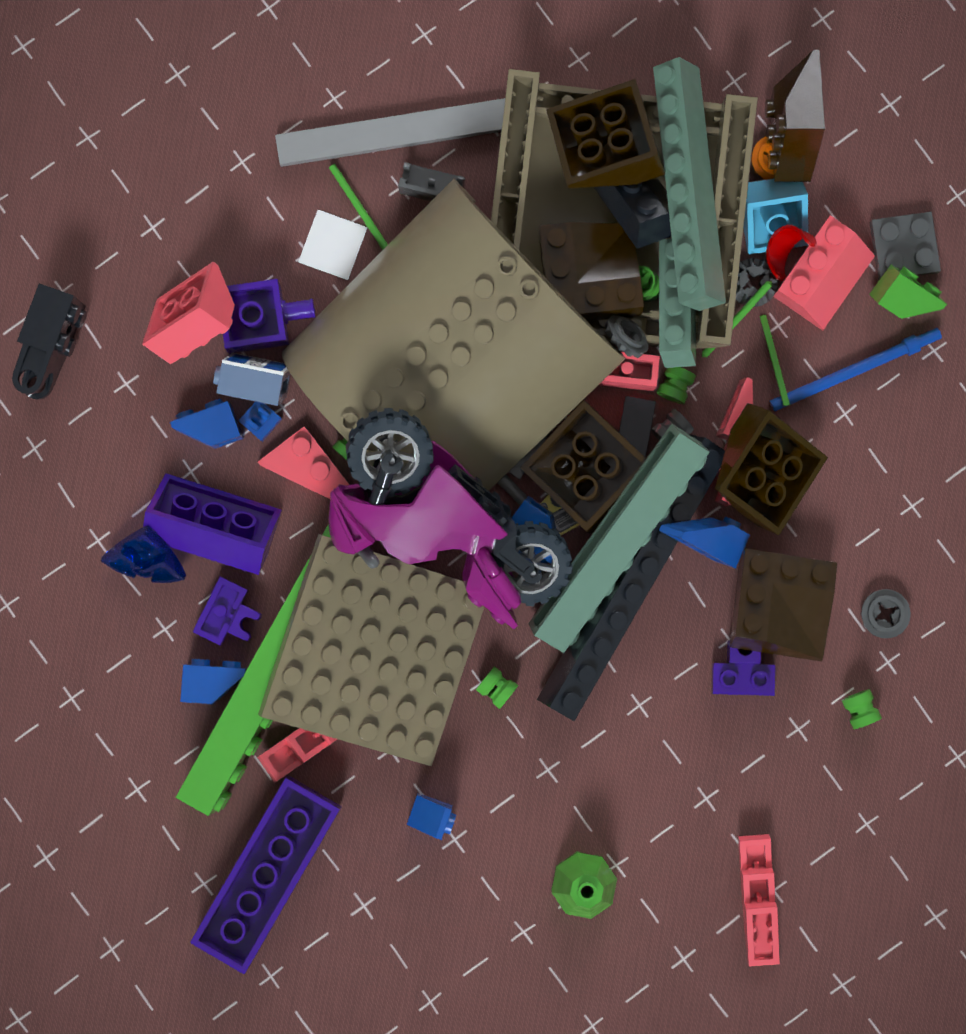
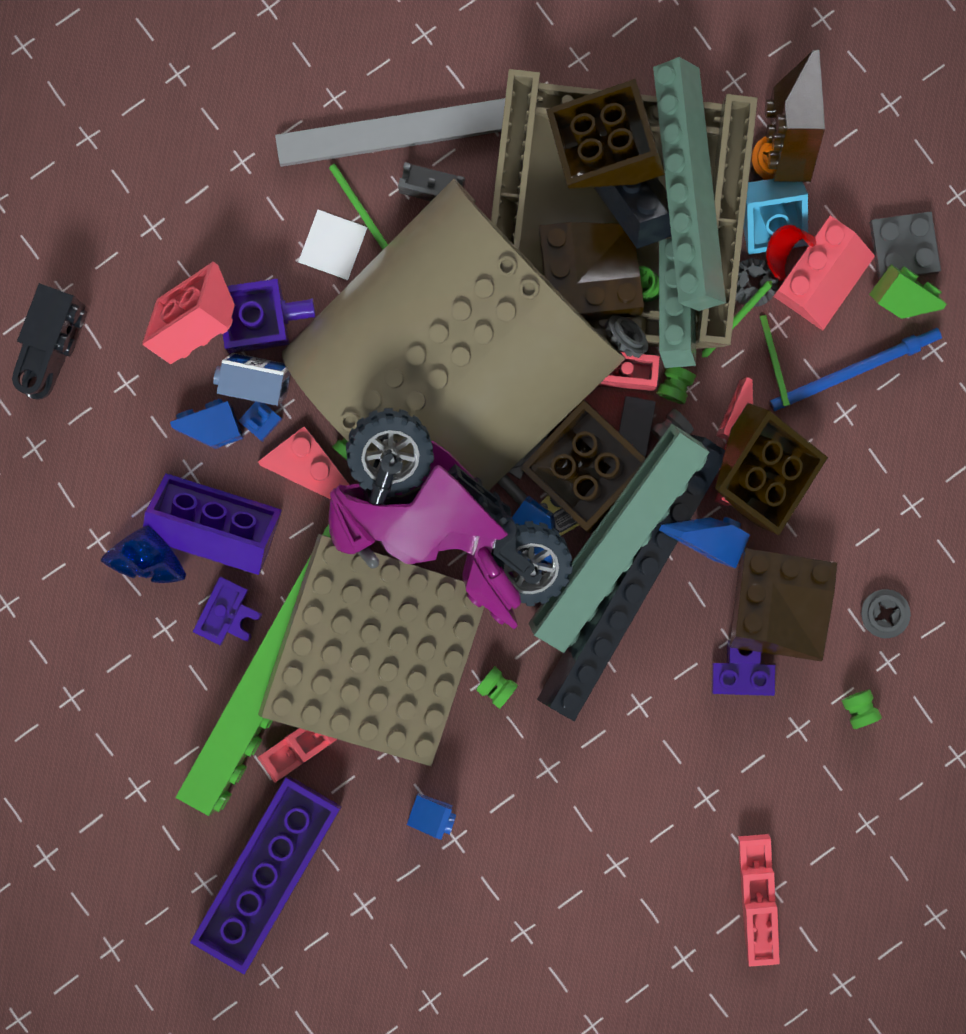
(209, 683): blue slope -> none
(581, 871): bright green cone -> none

